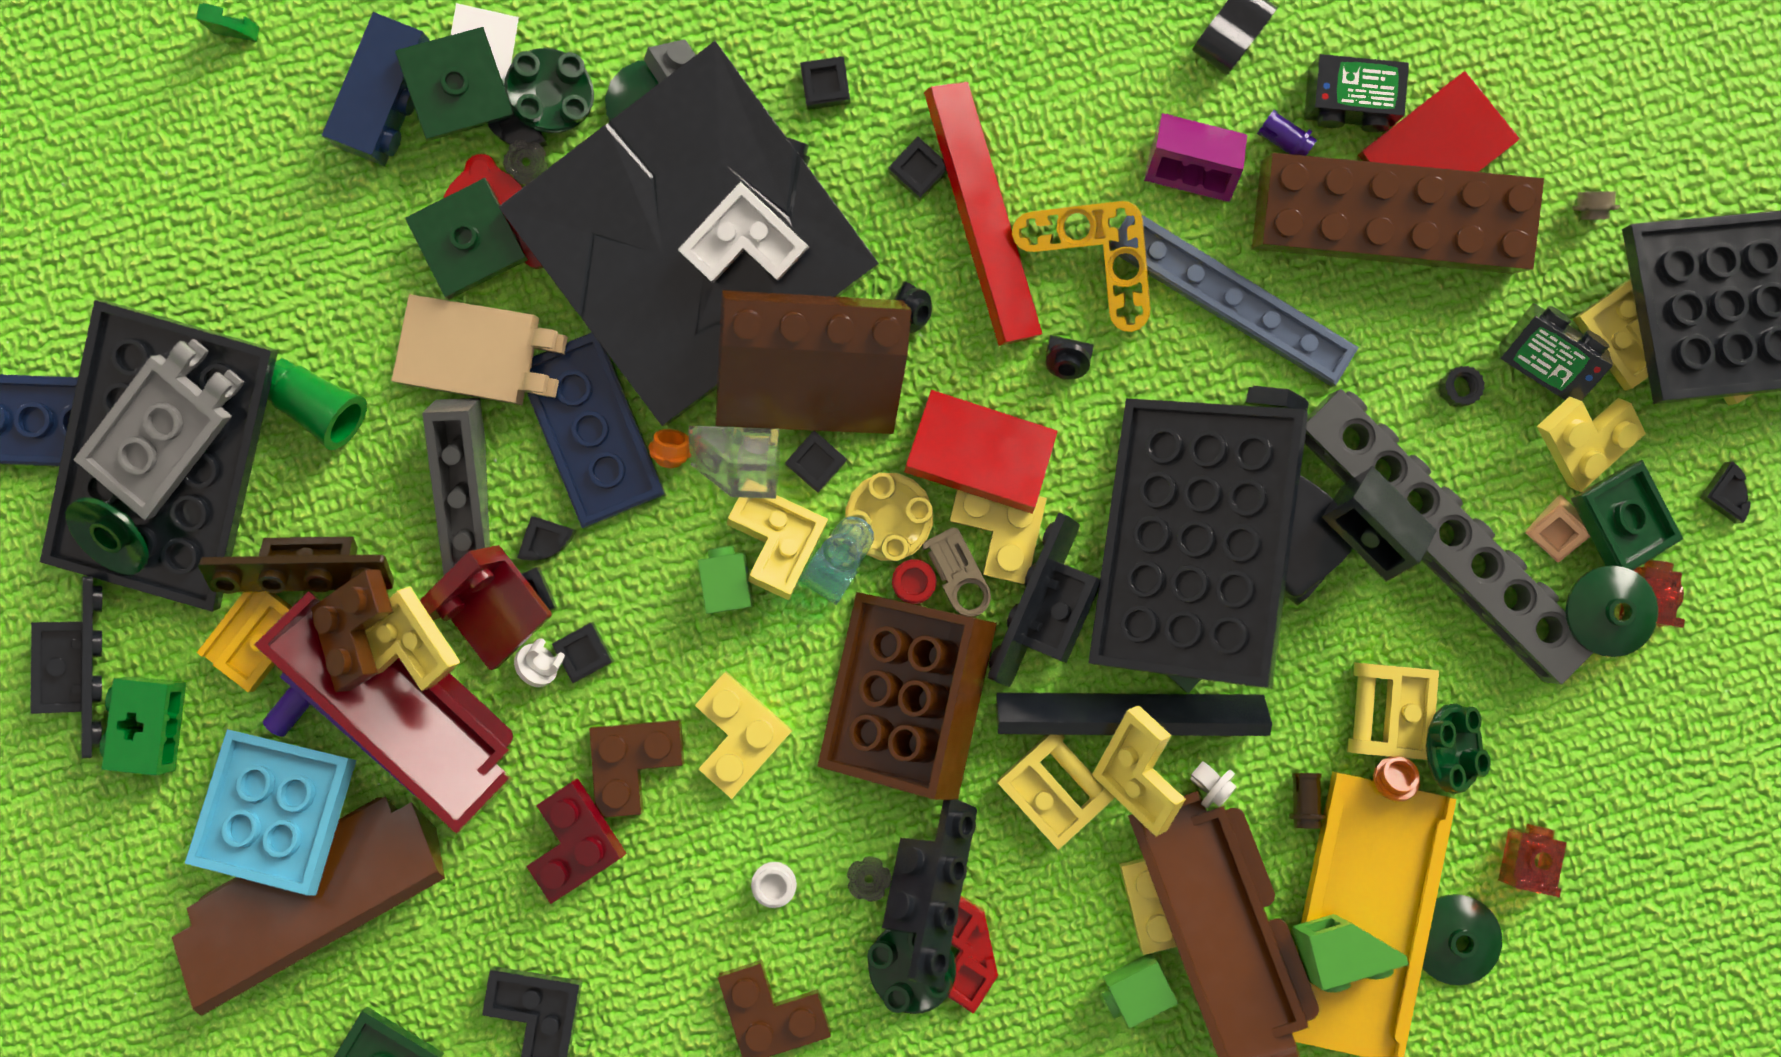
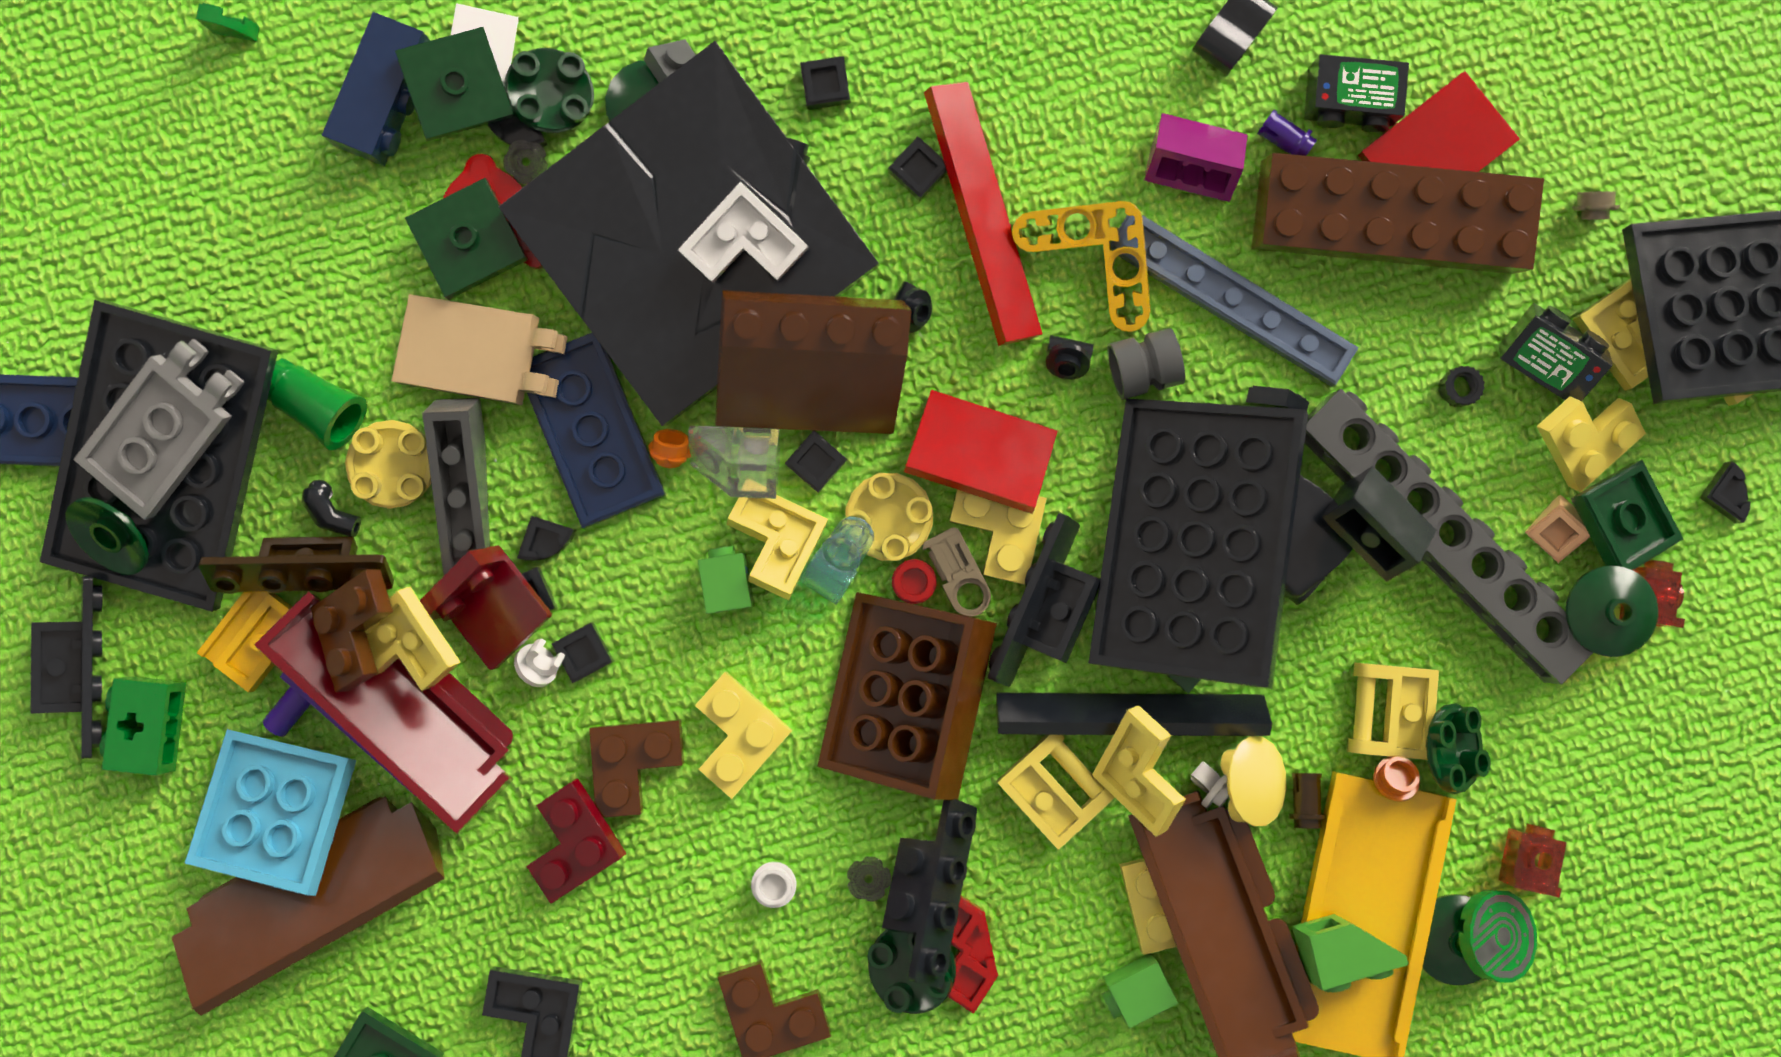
(324, 515): none -> black arm
(388, 464): none -> light yellow dish
(1147, 363): none -> dark grey wheel
(1254, 781): none -> light yellow dish
(1498, 936): none -> tile

